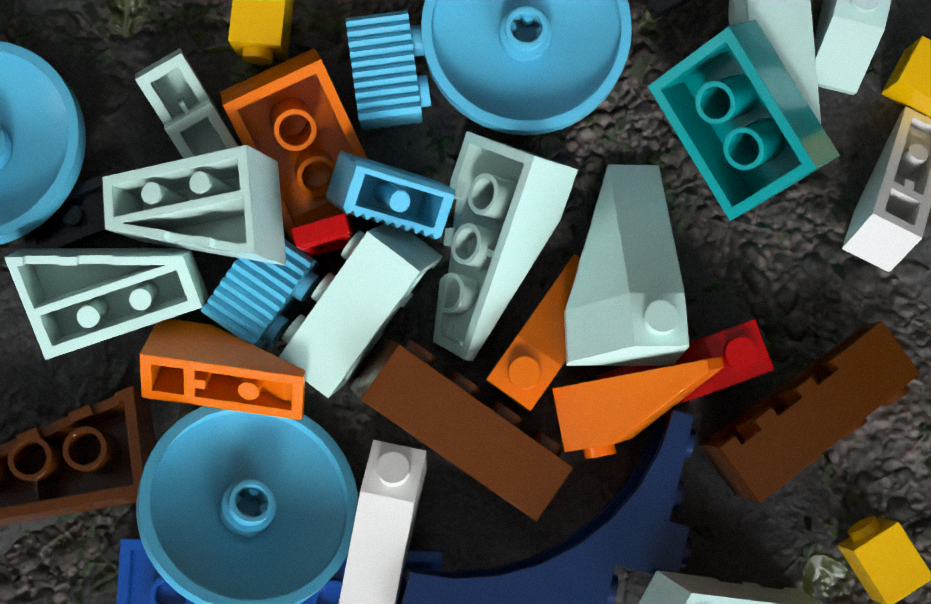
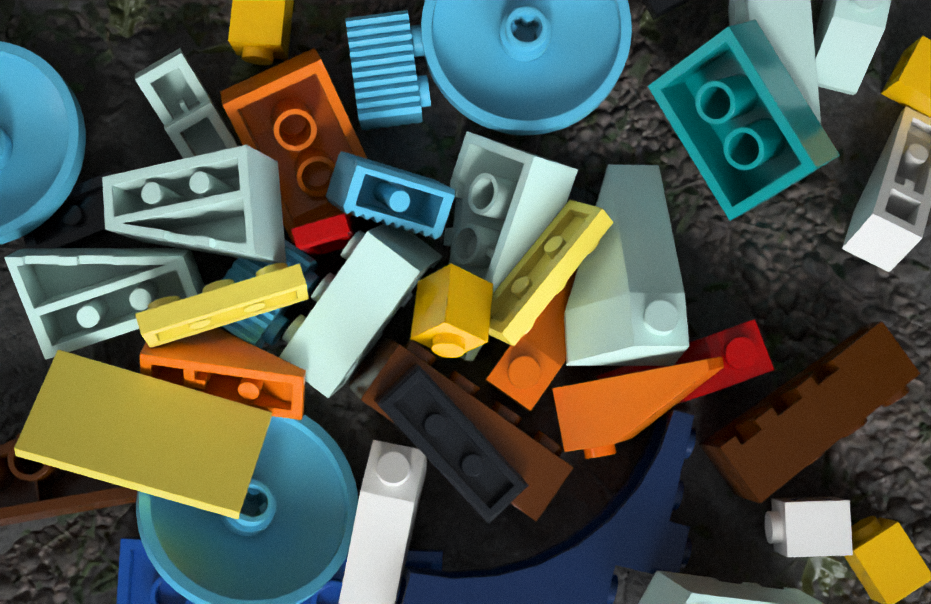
(144, 434): none -> light yellow tile
(222, 304): none -> light yellow plate
(451, 442): none -> black tile
(452, 311): none -> yellow brick
(545, 269): none -> light yellow plate
(809, 526): none -> white brick

